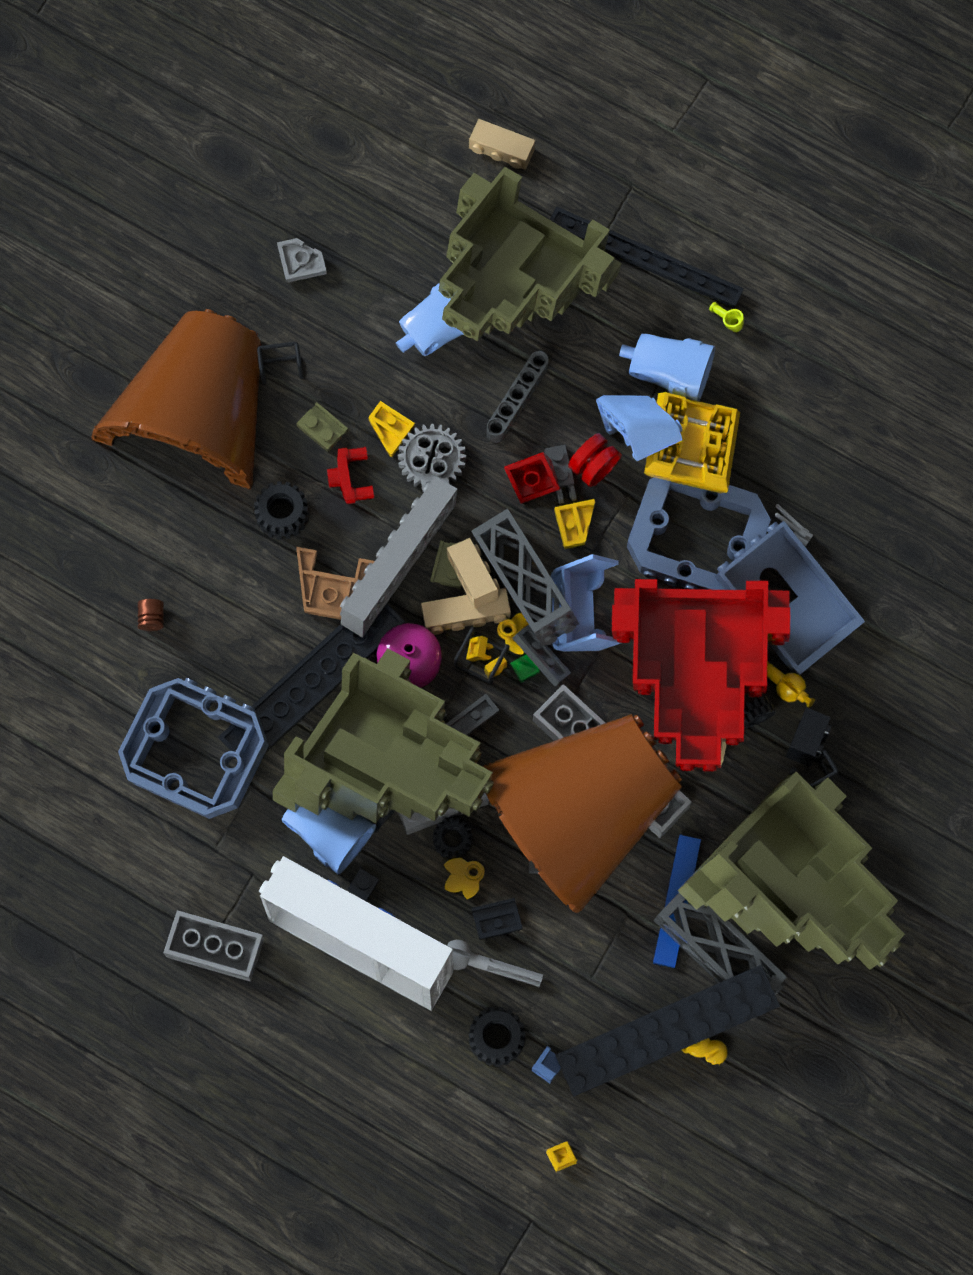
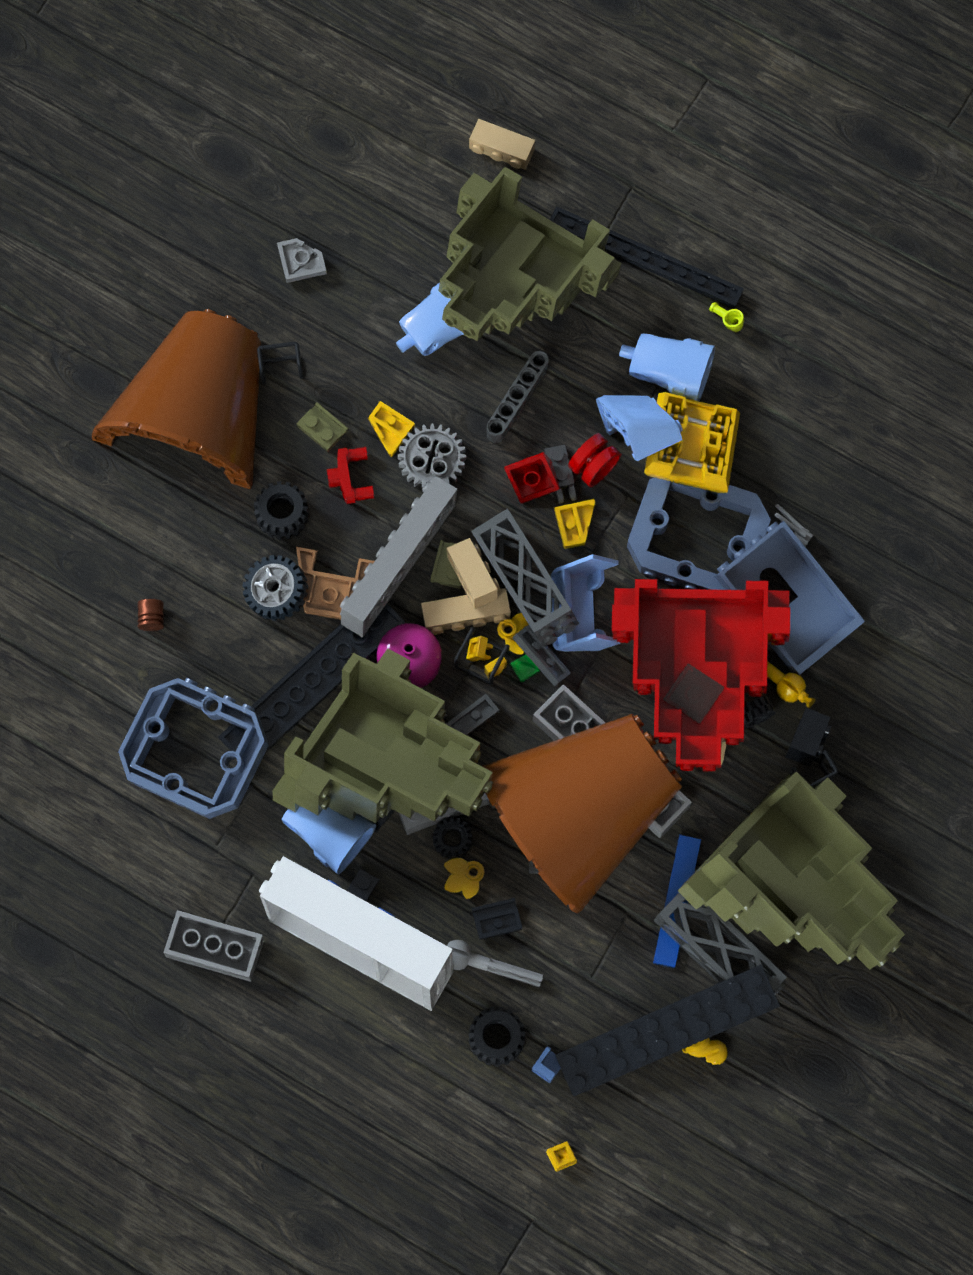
(261, 581): none -> wheel
(694, 693): none -> clear smoke tile

